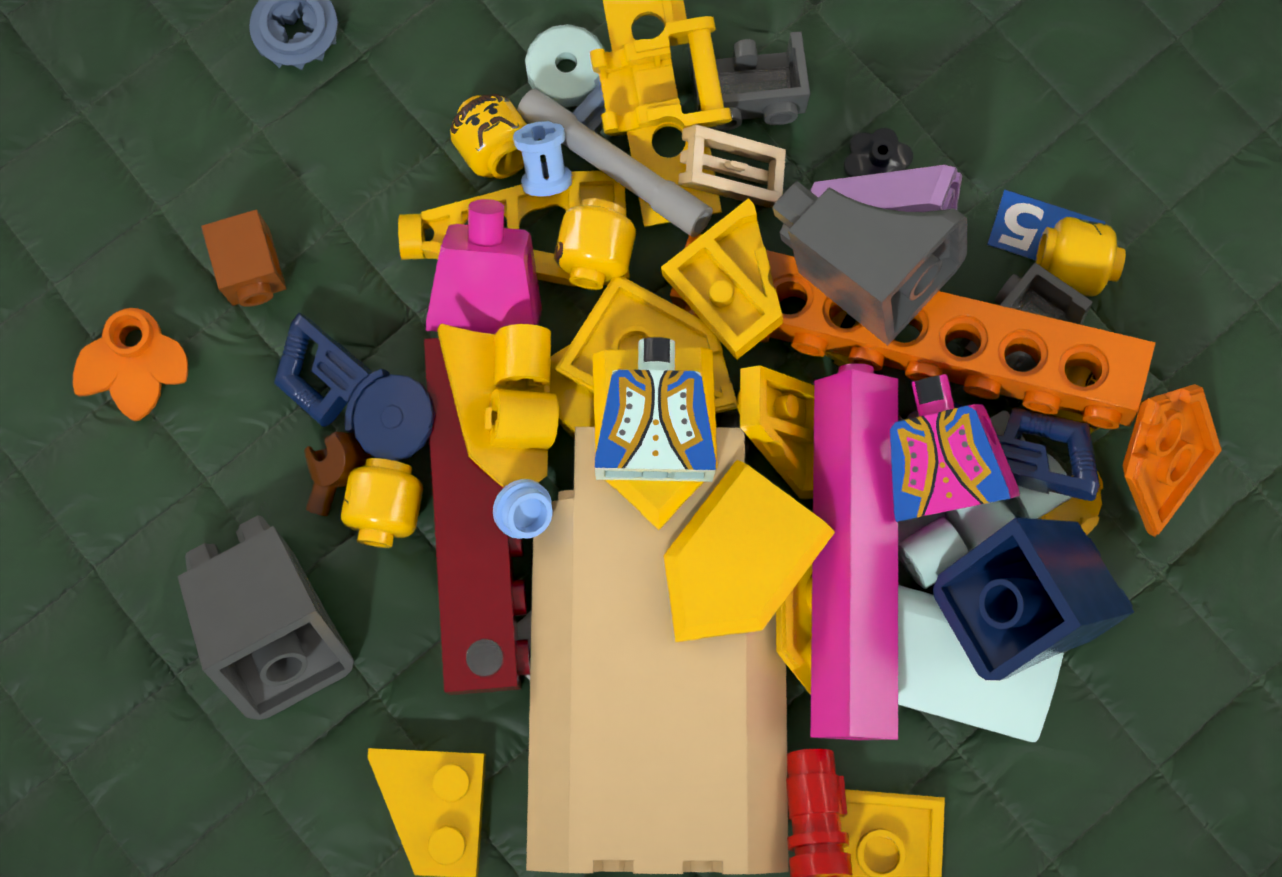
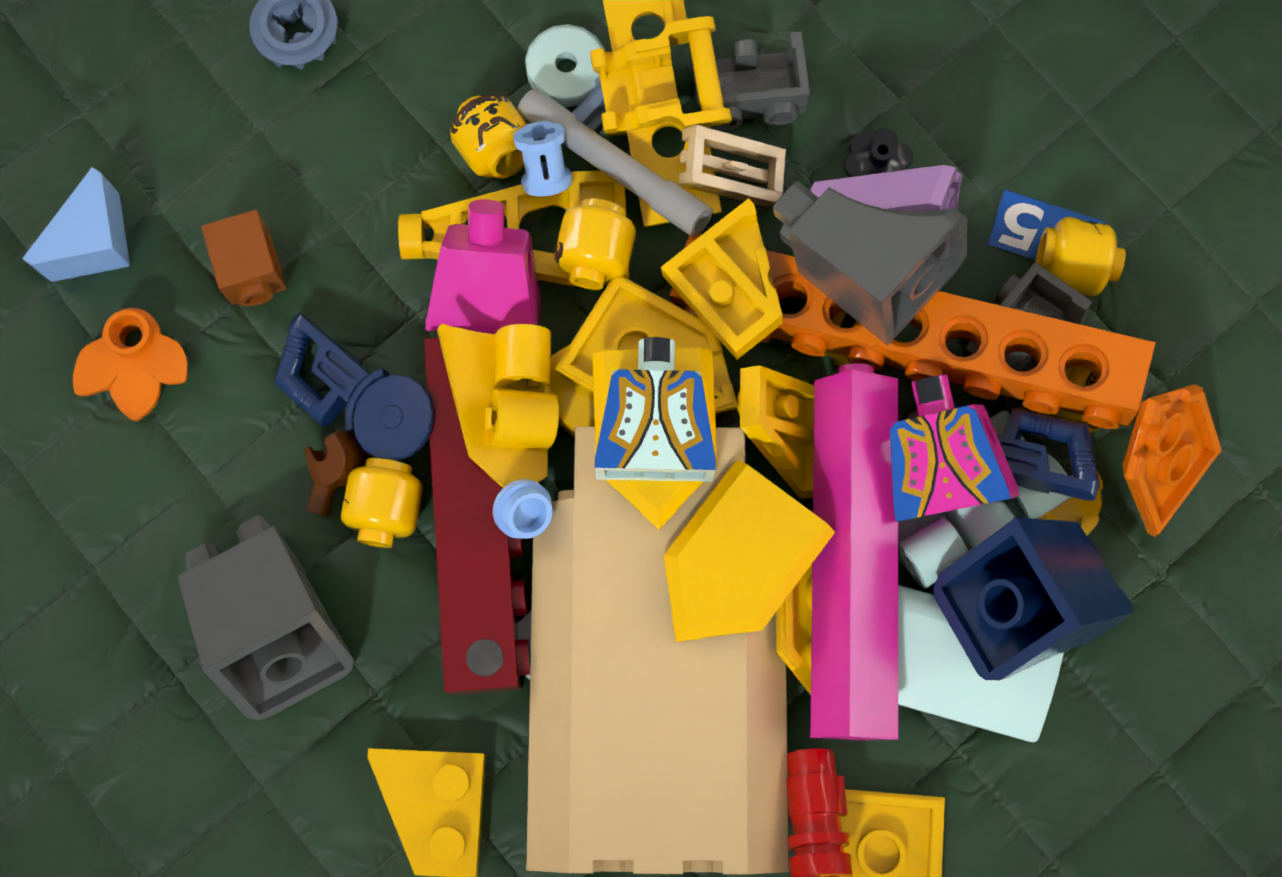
(84, 234): none -> light blue slope

